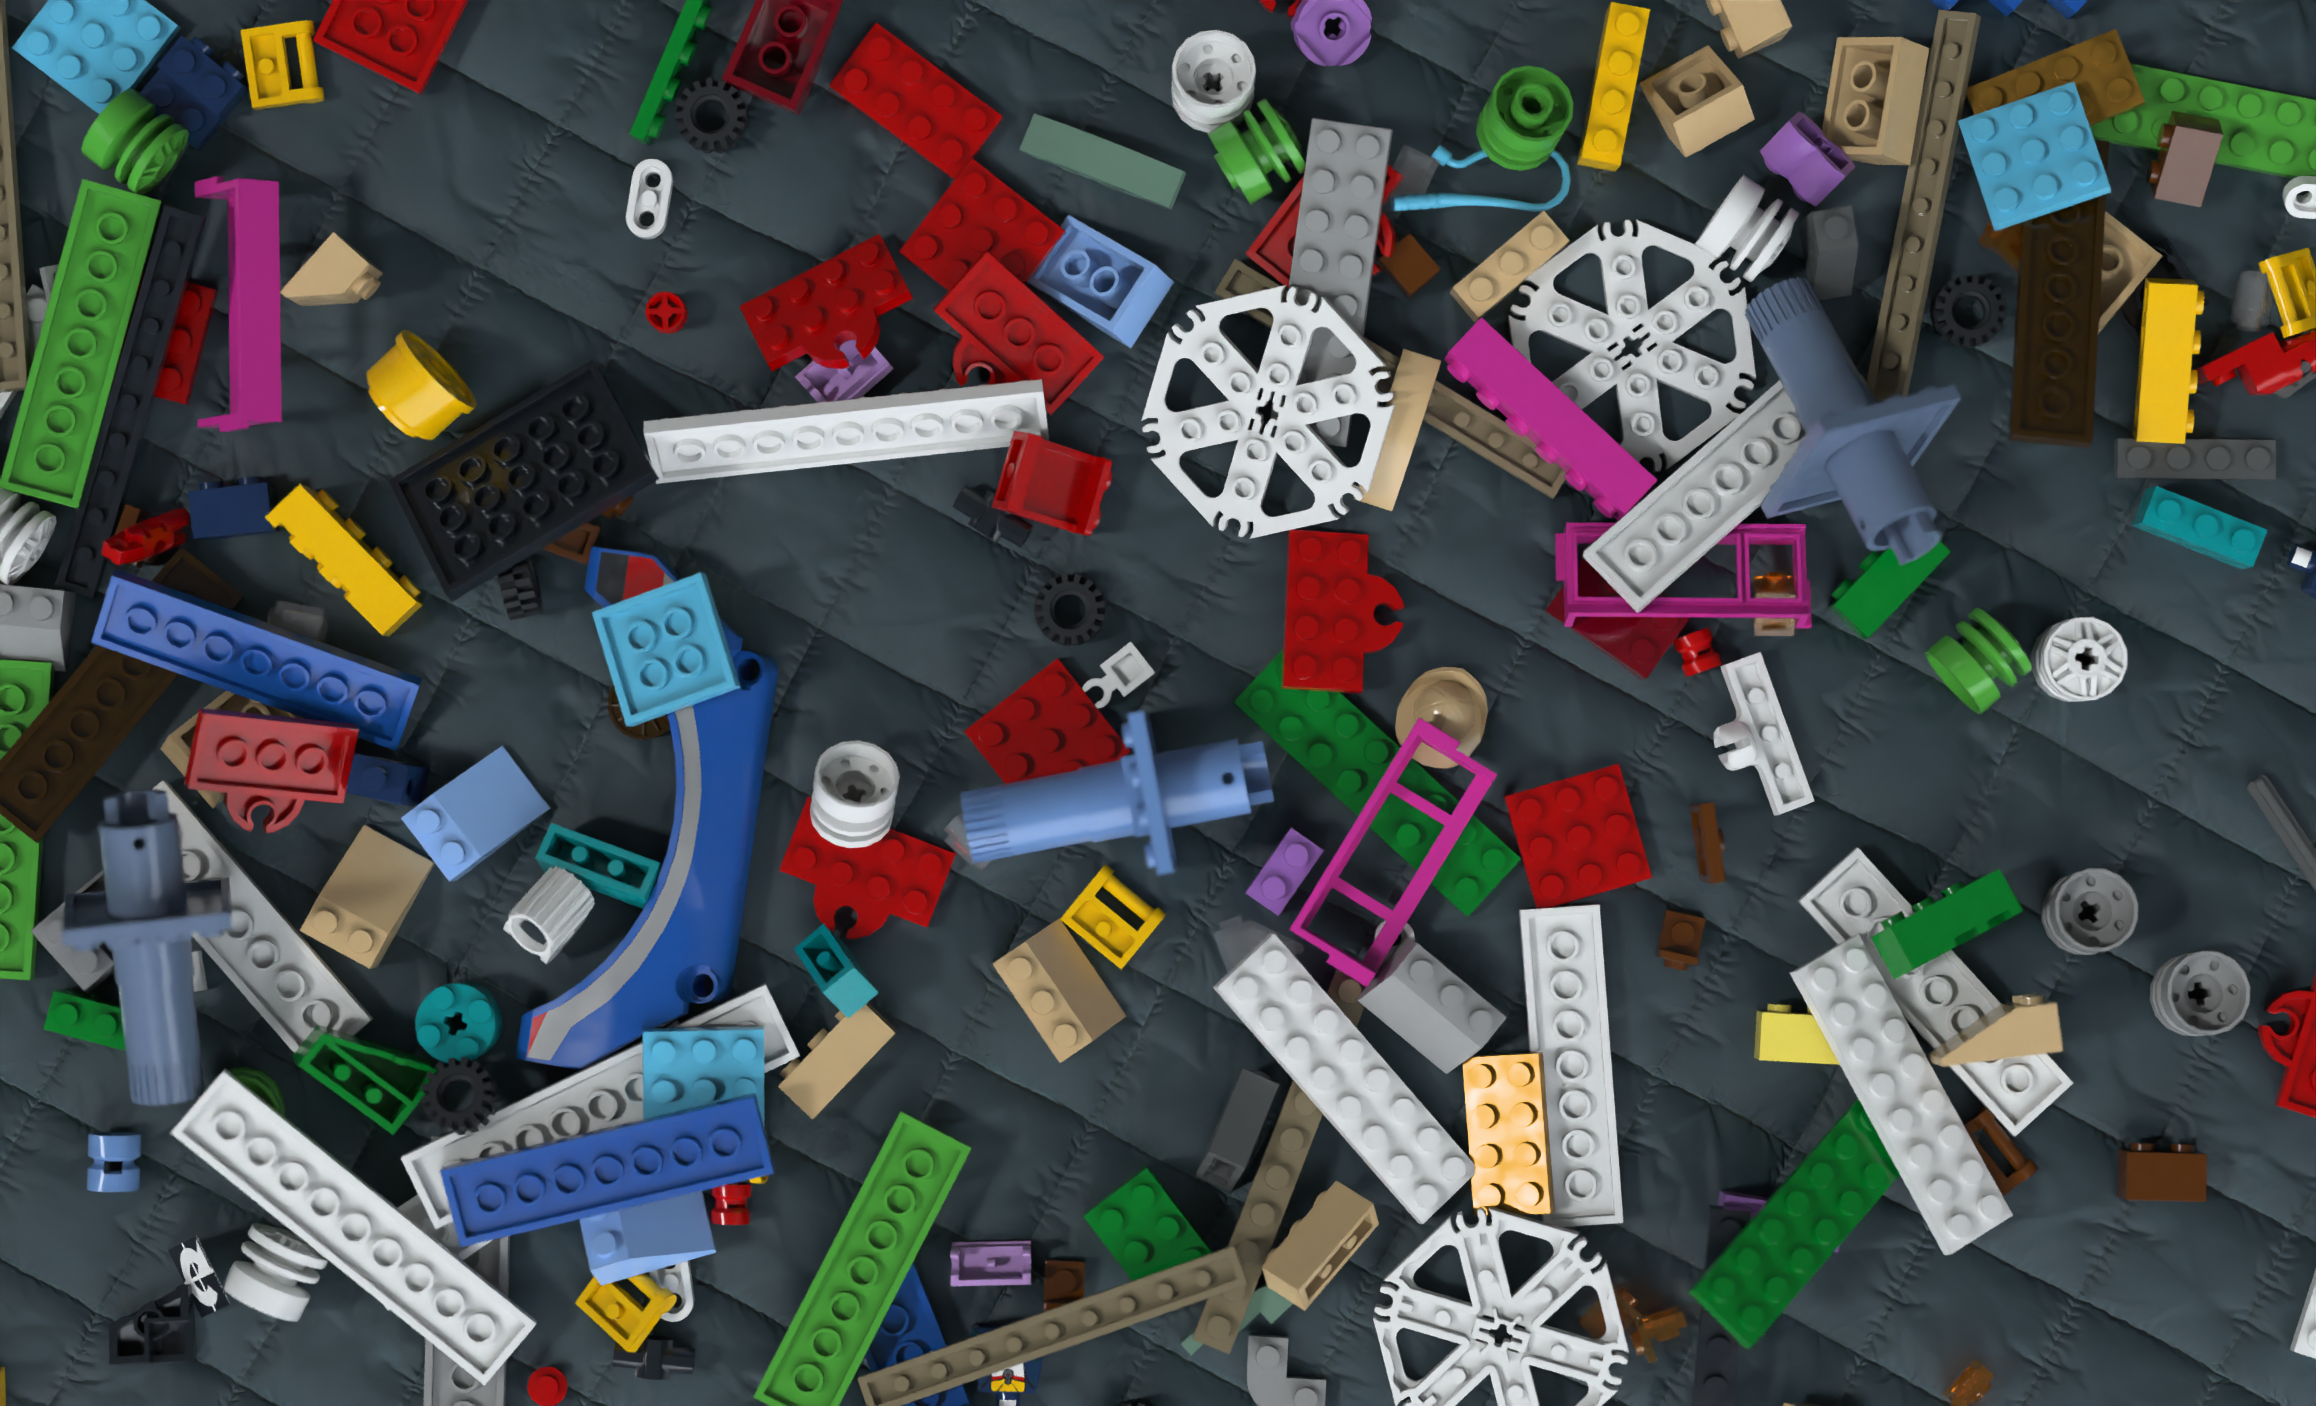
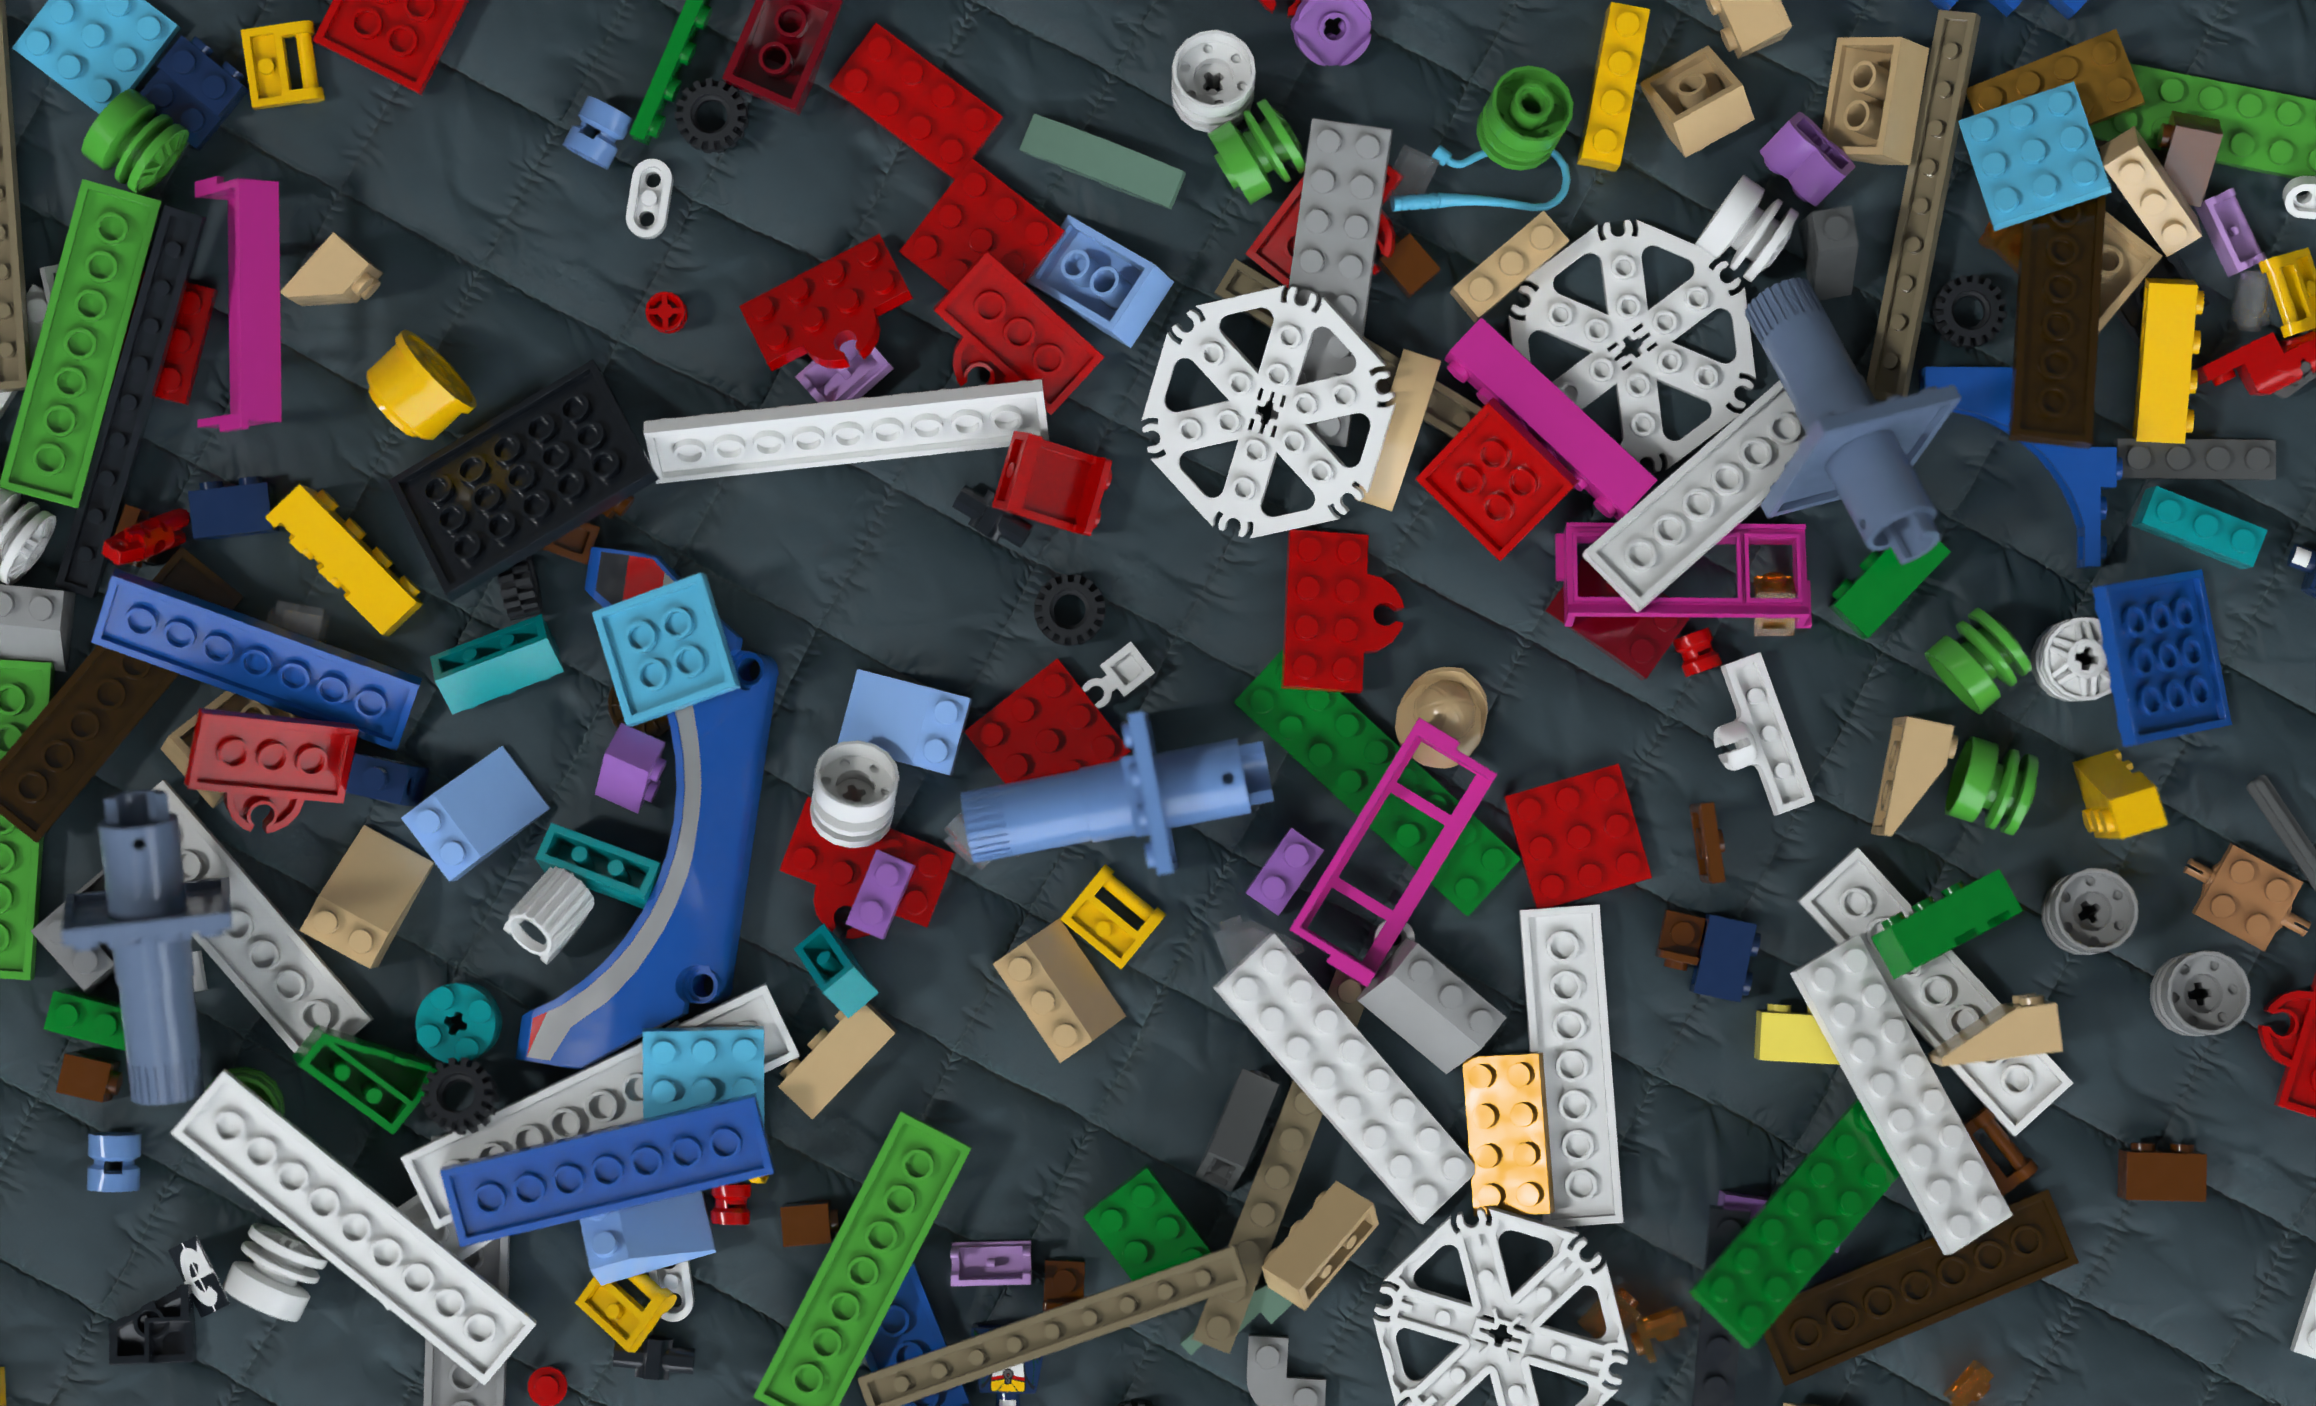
(89, 1077): none -> reddish brown brick
(496, 664): none -> teal brick
(601, 118): none -> medium blue wheel
(631, 769): none -> medium lavender brick
(809, 1223): none -> reddish brown brick
(880, 894): none -> medium lavender brick
(906, 720): none -> light blue slope
(1496, 479): none -> red plate
(1725, 958): none -> dark blue brick
(1913, 761): none -> tan slope
(1916, 1289): none -> dark brown plate
(2000, 788): none -> bright green wheel
(2077, 471): none -> blue arch
(2117, 799): none -> yellow wedge
(2150, 191): none -> tan brick
(2162, 657): none -> blue plate
(2230, 232): none -> lavender hinge
(2247, 897): none -> medium nougat plate

